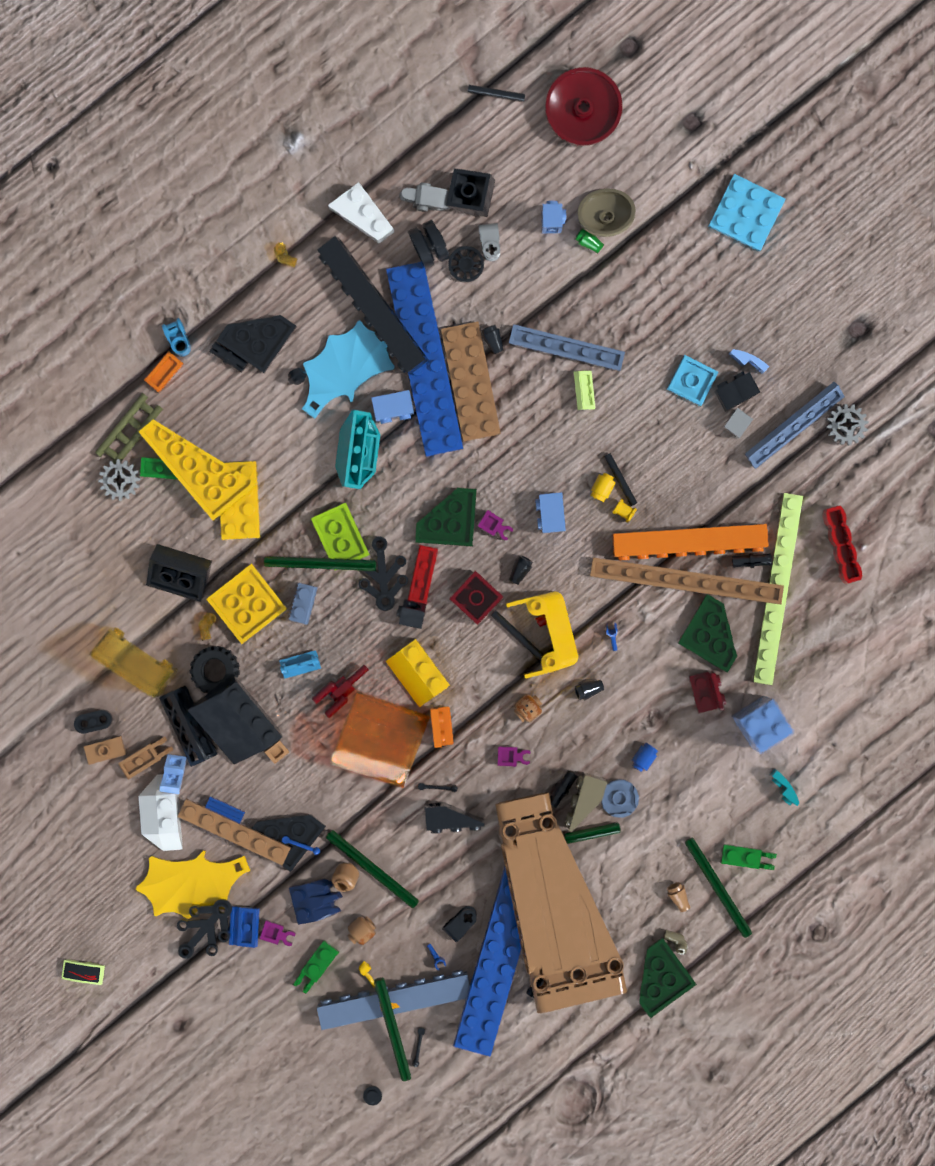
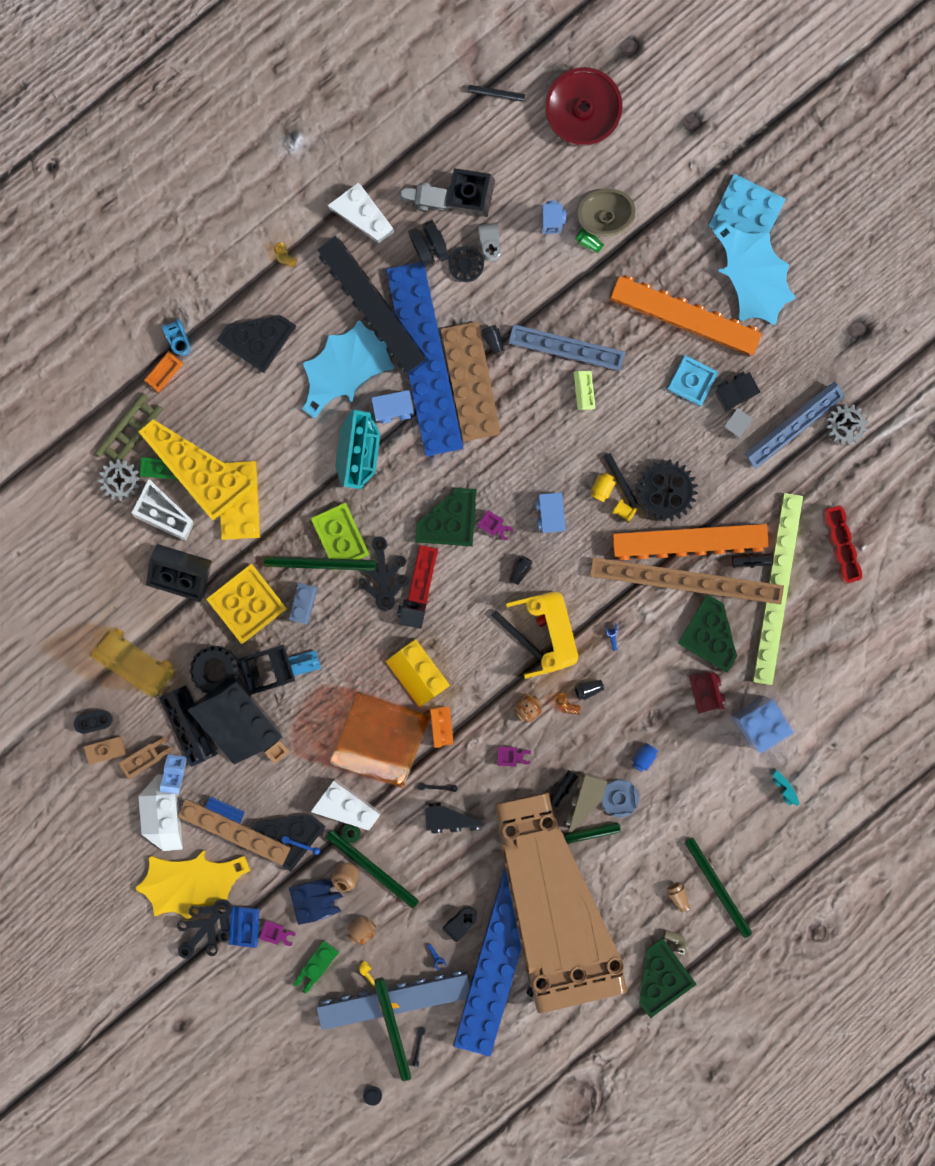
(83, 972): slope -> none
(159, 511): none -> white wedge
(205, 624): clear yellow arm -> none
(228, 357): black pin -> none
(280, 665): none -> black window
(297, 376): black plate -> none
(339, 691): dark red plant -> none
(346, 806): none -> white wedge
(346, 828): none -> dark green plate
(476, 597): dark red brick -> none
(565, 706): none -> clear orange arm
(684, 492): none -> black gear
(686, 316): none -> orange brick
(744, 357): light blue slope -> none
(746, 857): green hinge -> none
(755, 273): none -> medium azure animal

